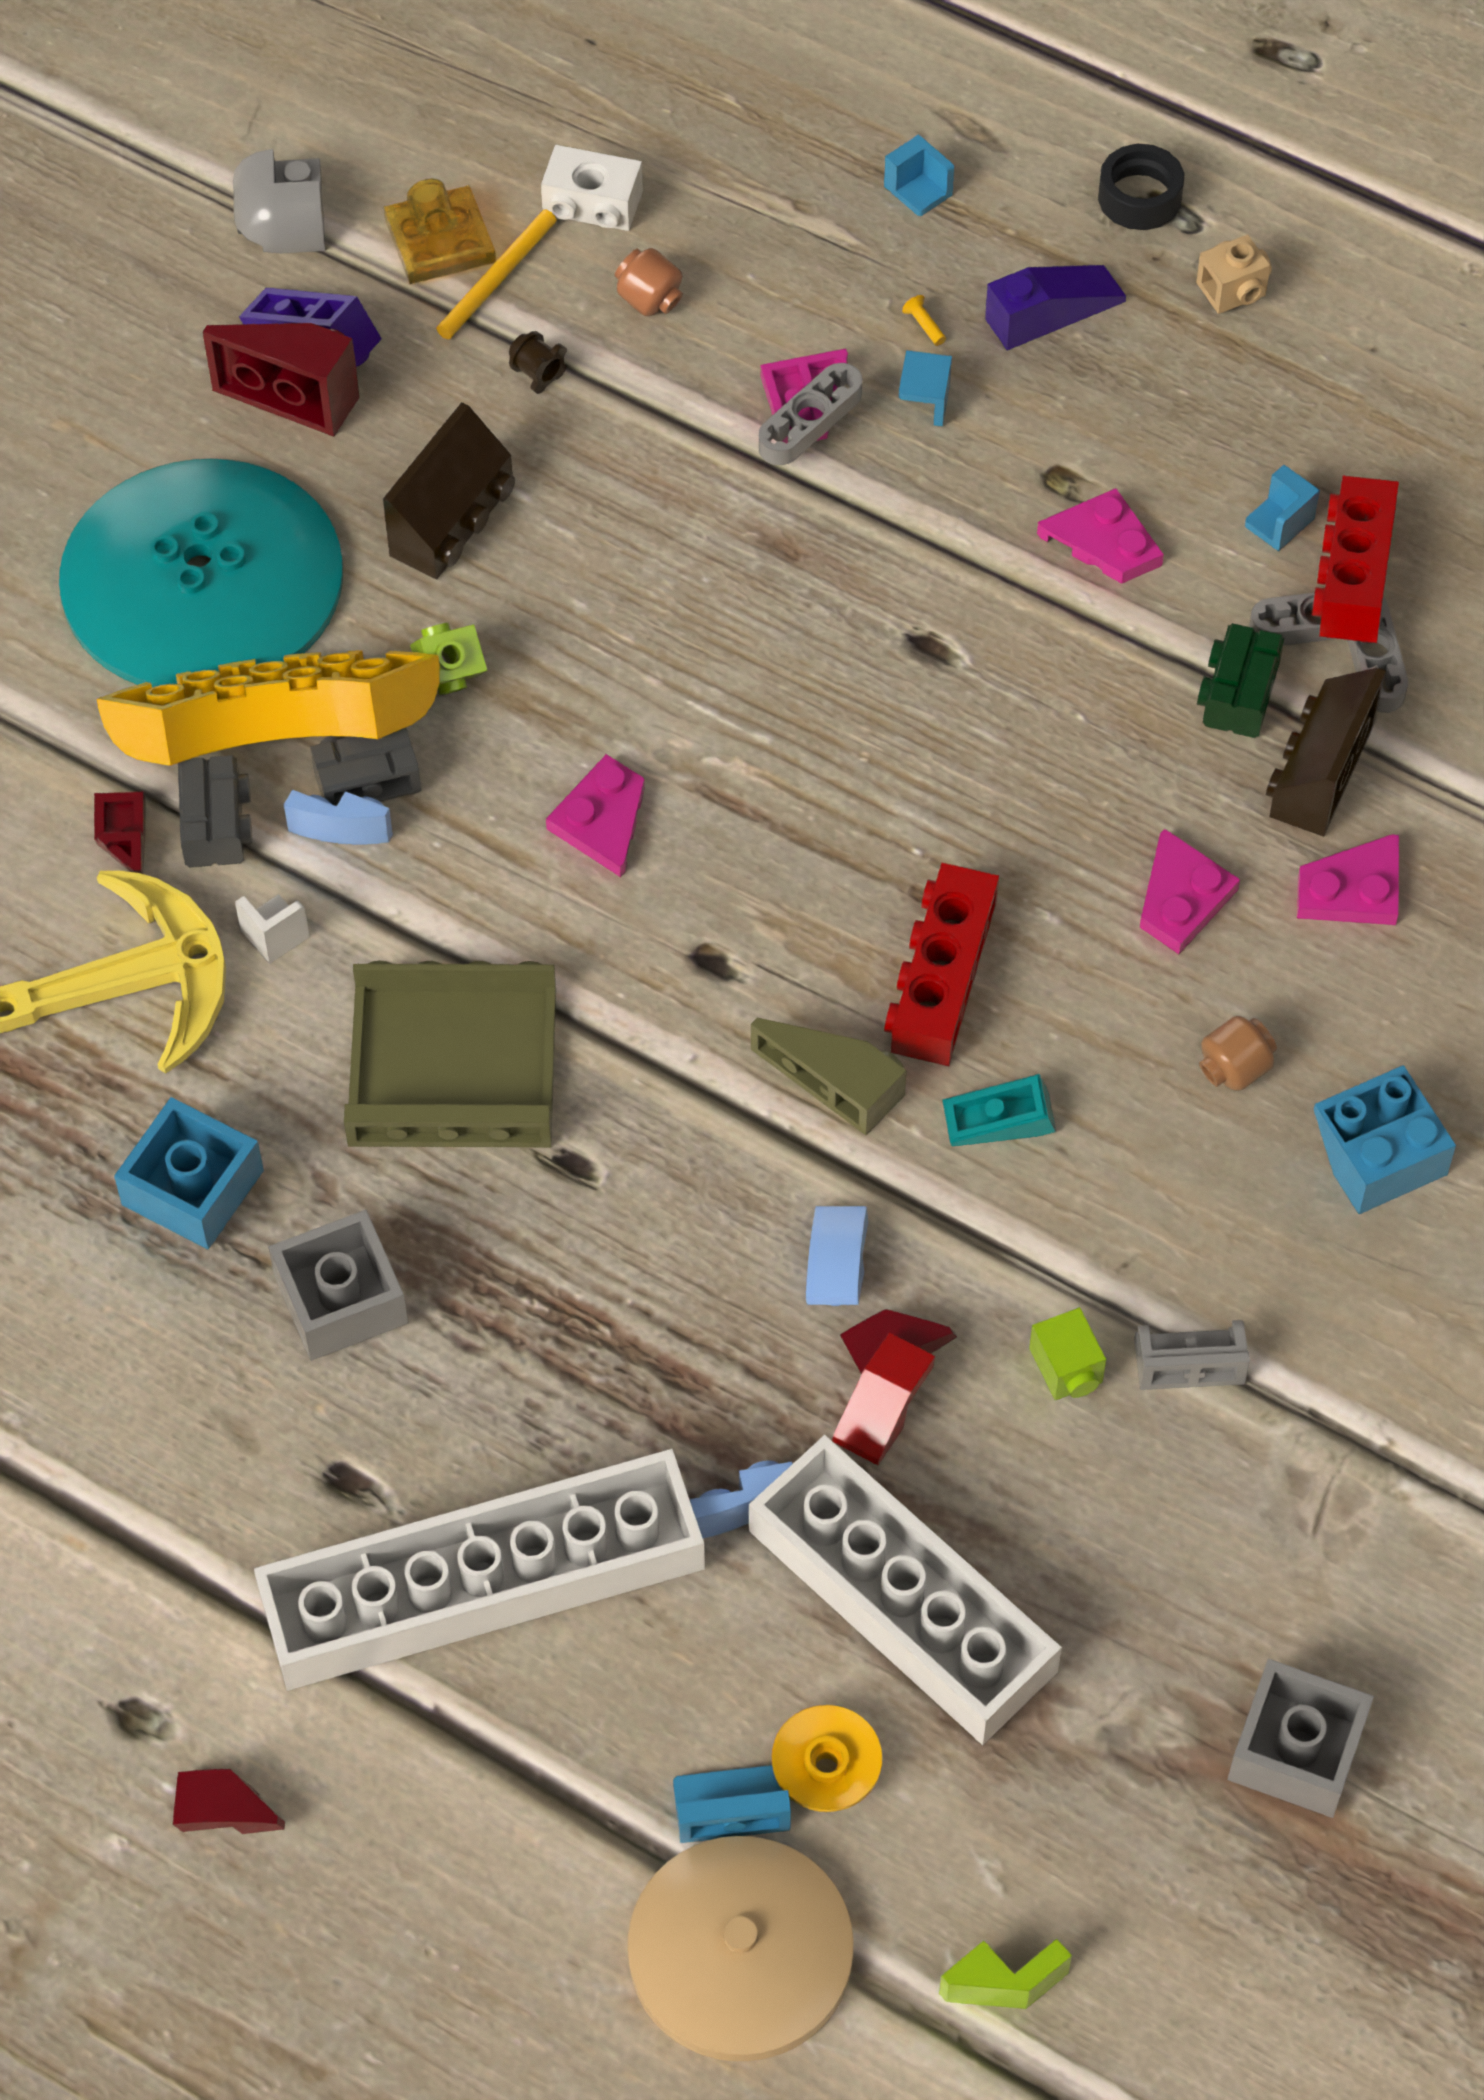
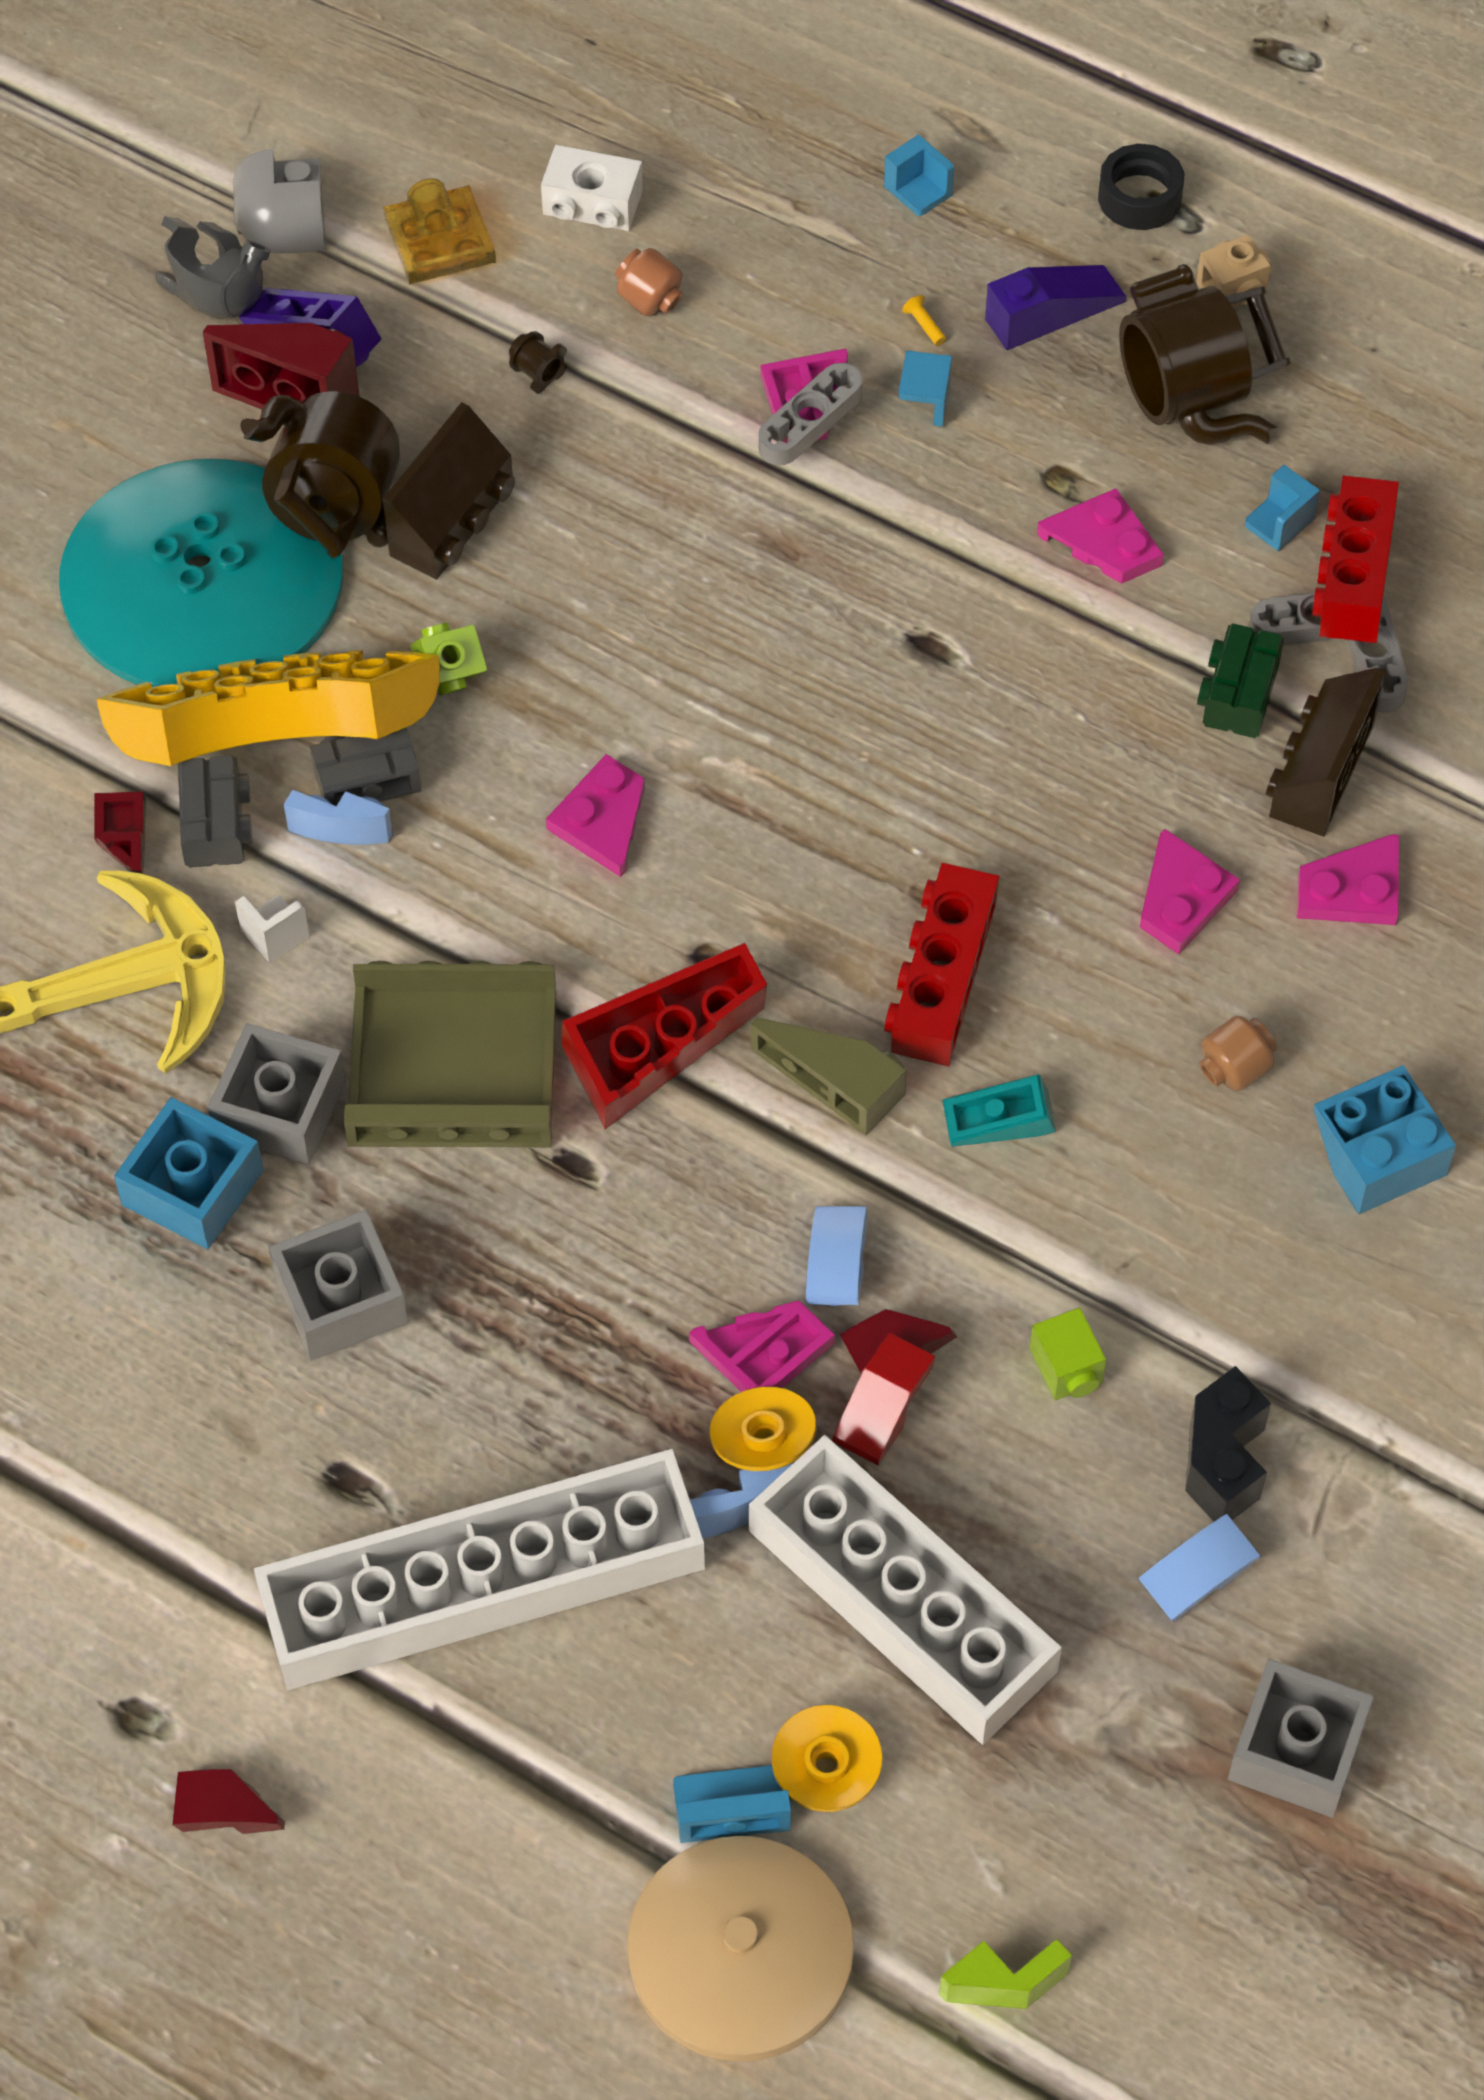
(218, 288): none -> dark grey piece
(279, 1091): none -> light grey brick
(328, 466): none -> dark brown piece
(496, 274): yellow bar -> none
(660, 1029): none -> red wedge
(763, 1429): none -> yellow dish
(765, 1346): none -> dark pink wing
(1192, 356): none -> dark brown piece
(1192, 1358): light grey hinge -> none
(1199, 1567): none -> light blue slope
(1219, 1469): none -> black brick

